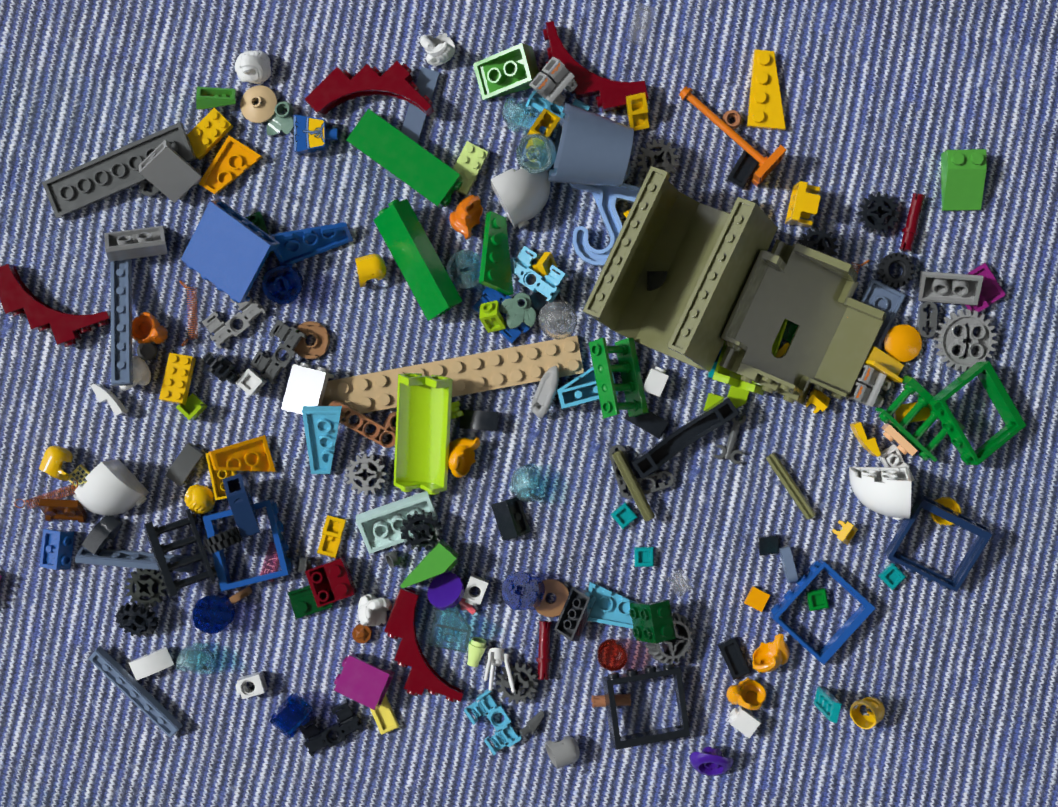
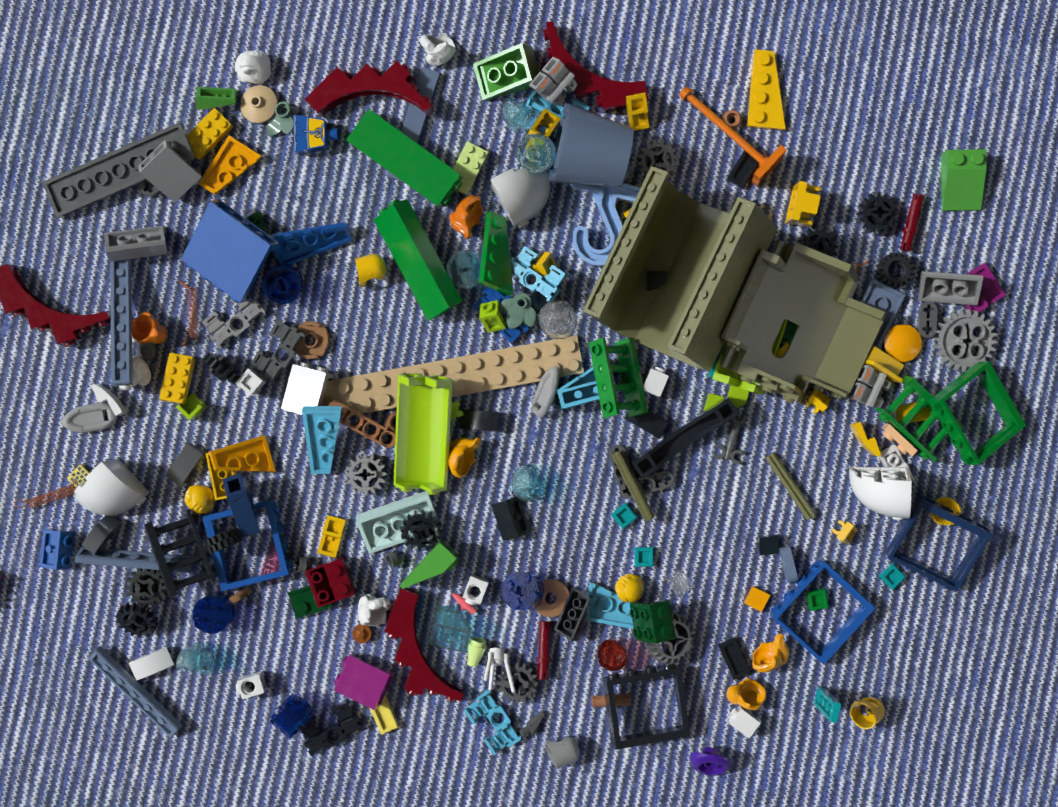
(53, 461): yellow helmet -> none
(62, 510): reddish brown plate -> none
(89, 418): none -> light grey piece
(445, 591): dark purple tile -> none
(629, 588): none -> yellow hair
(640, 24): clear plate -> none

